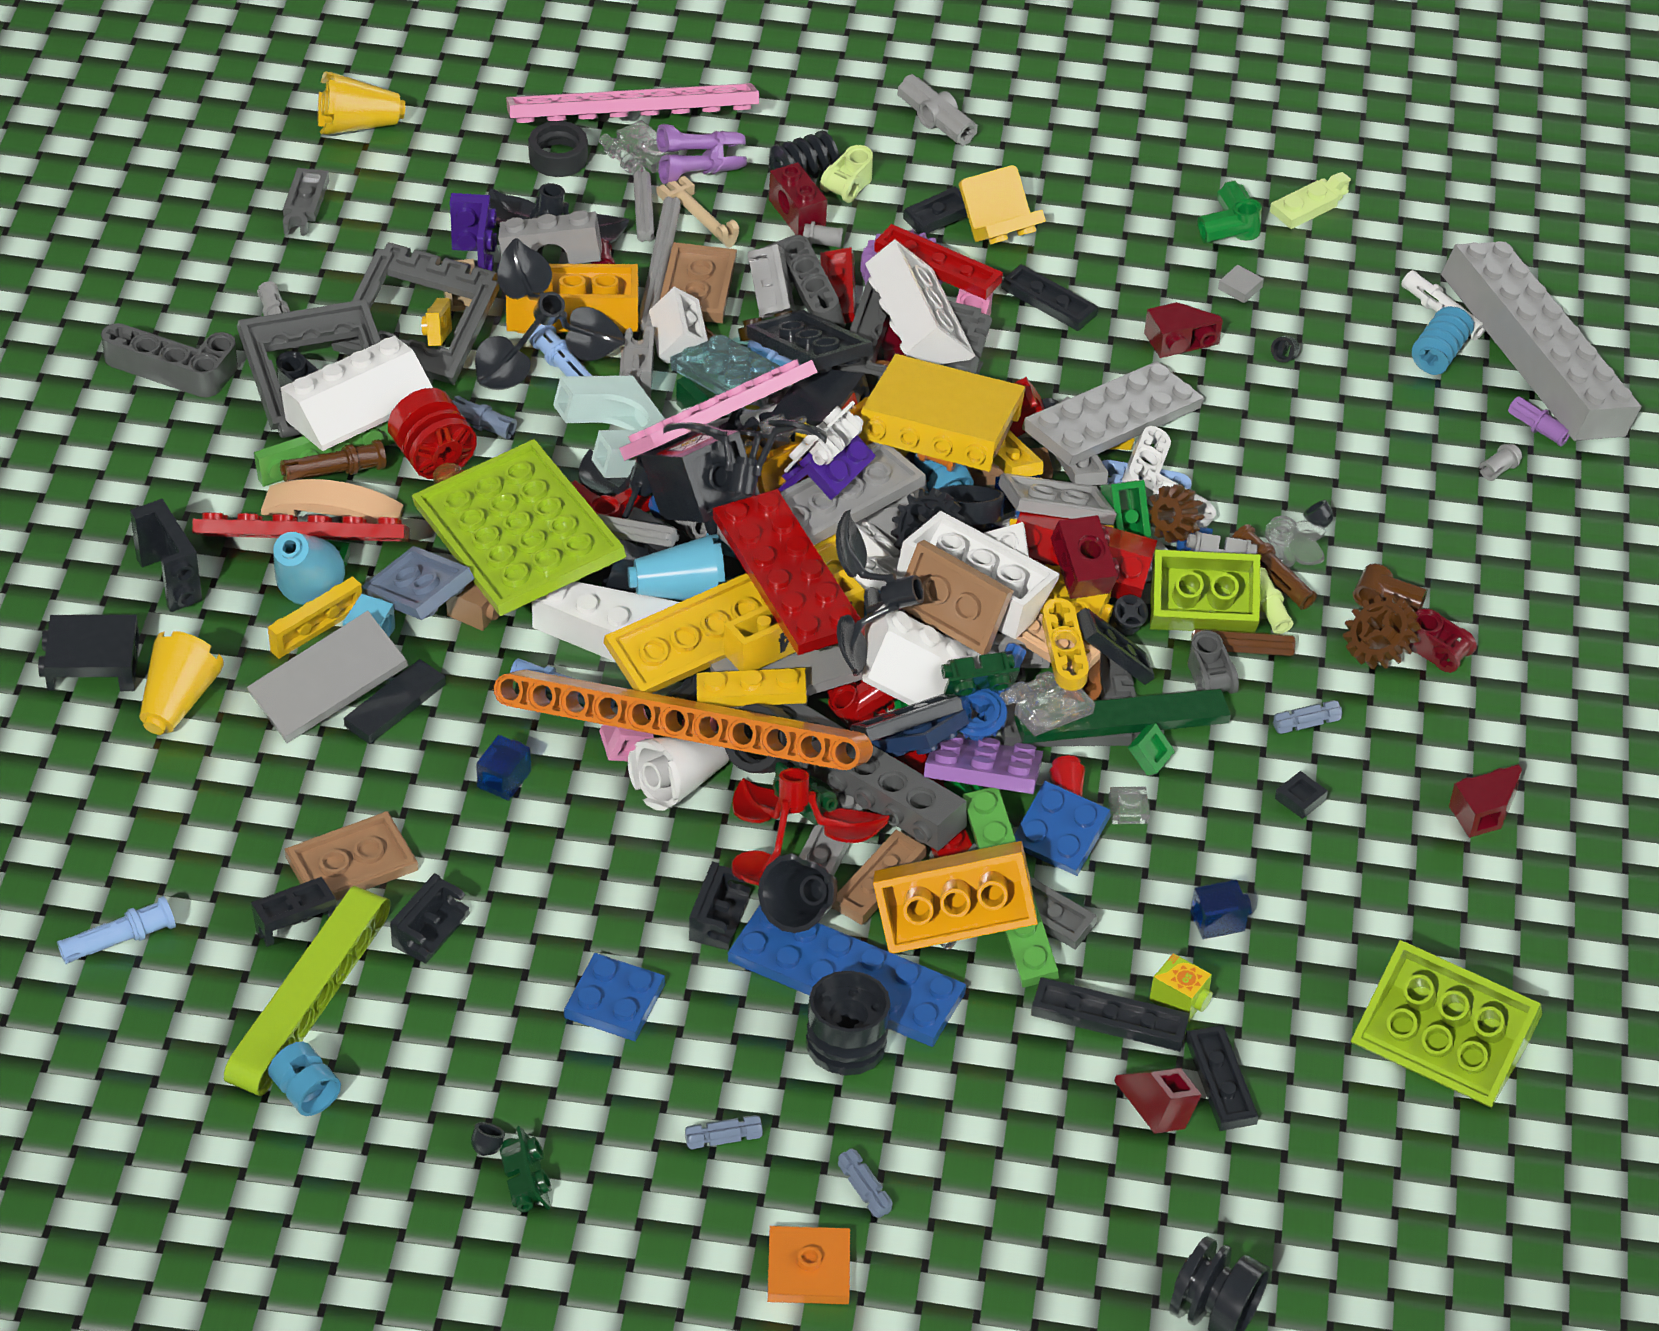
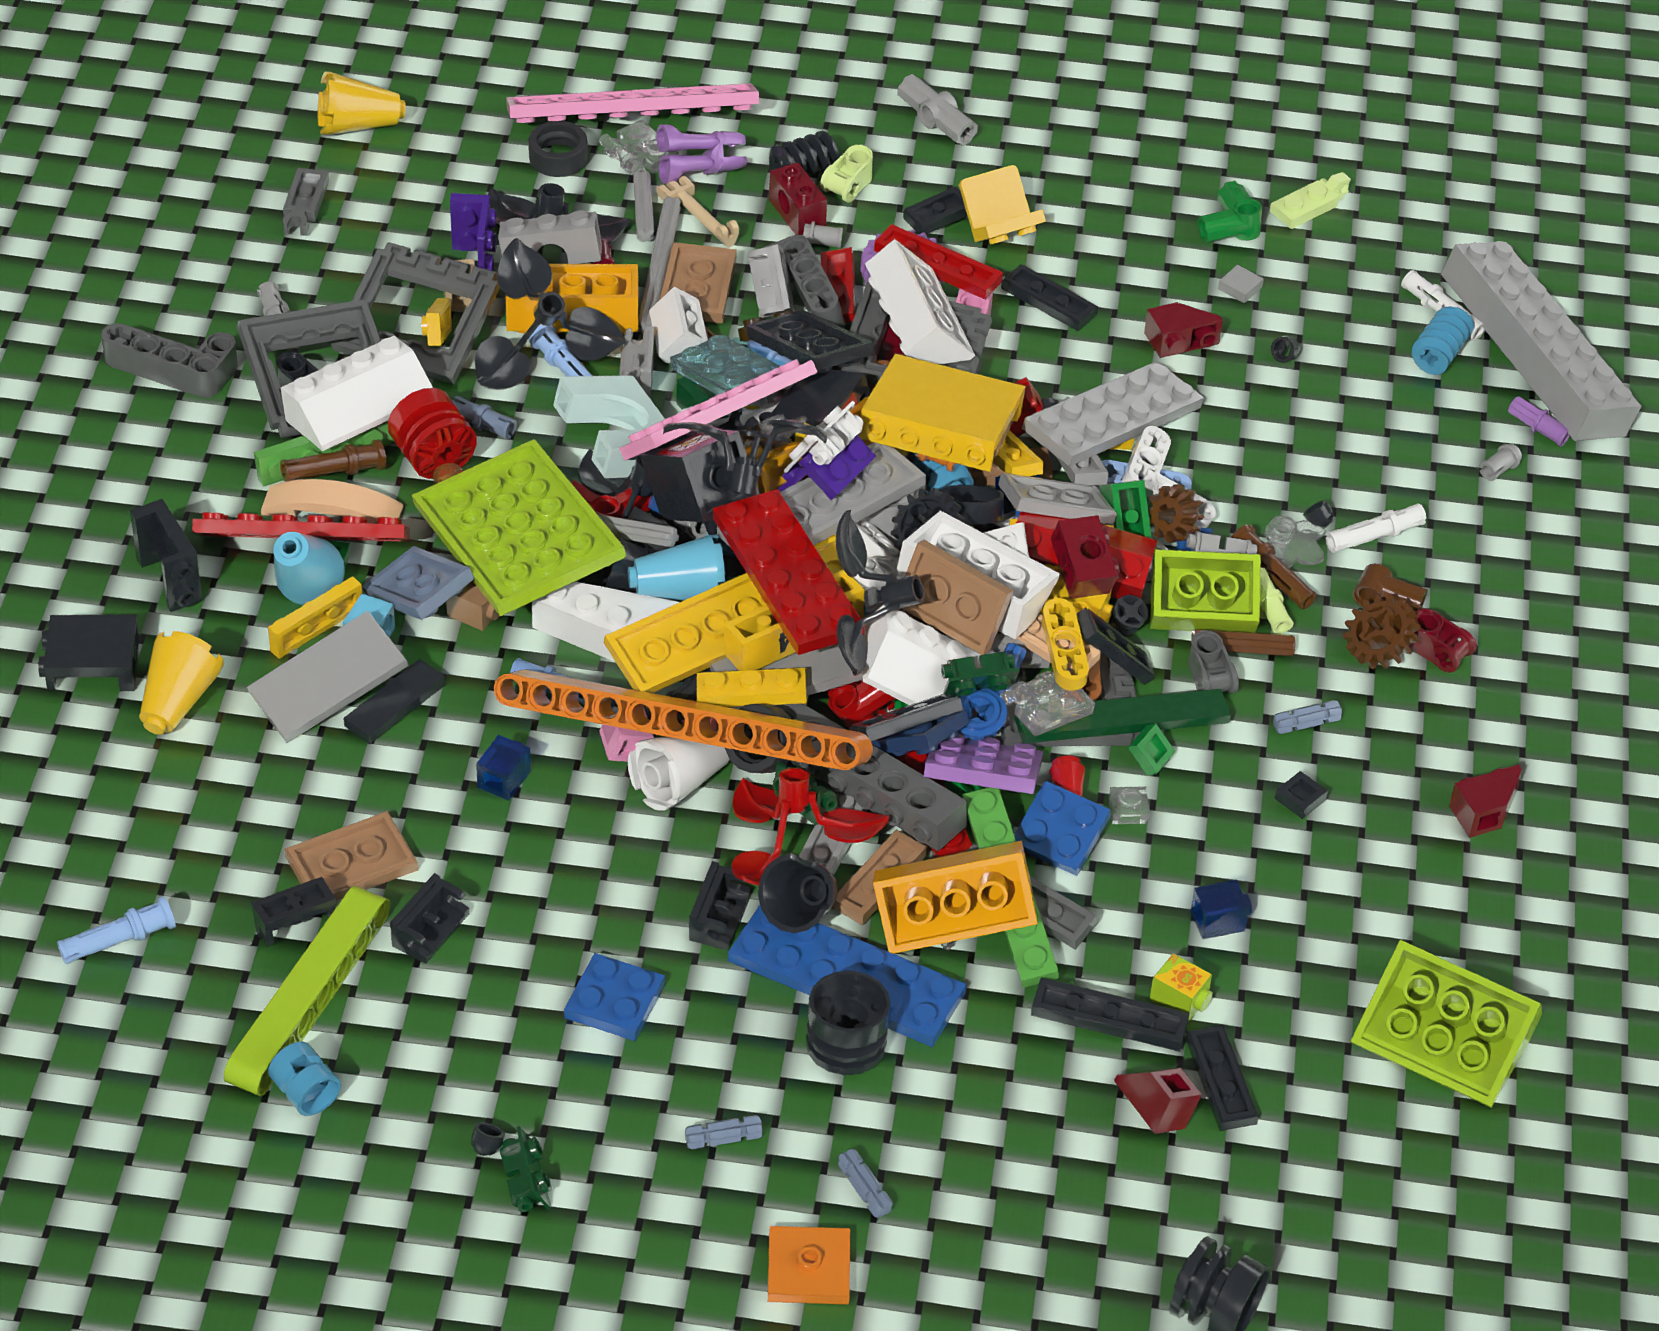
(1387, 524): none -> white pin

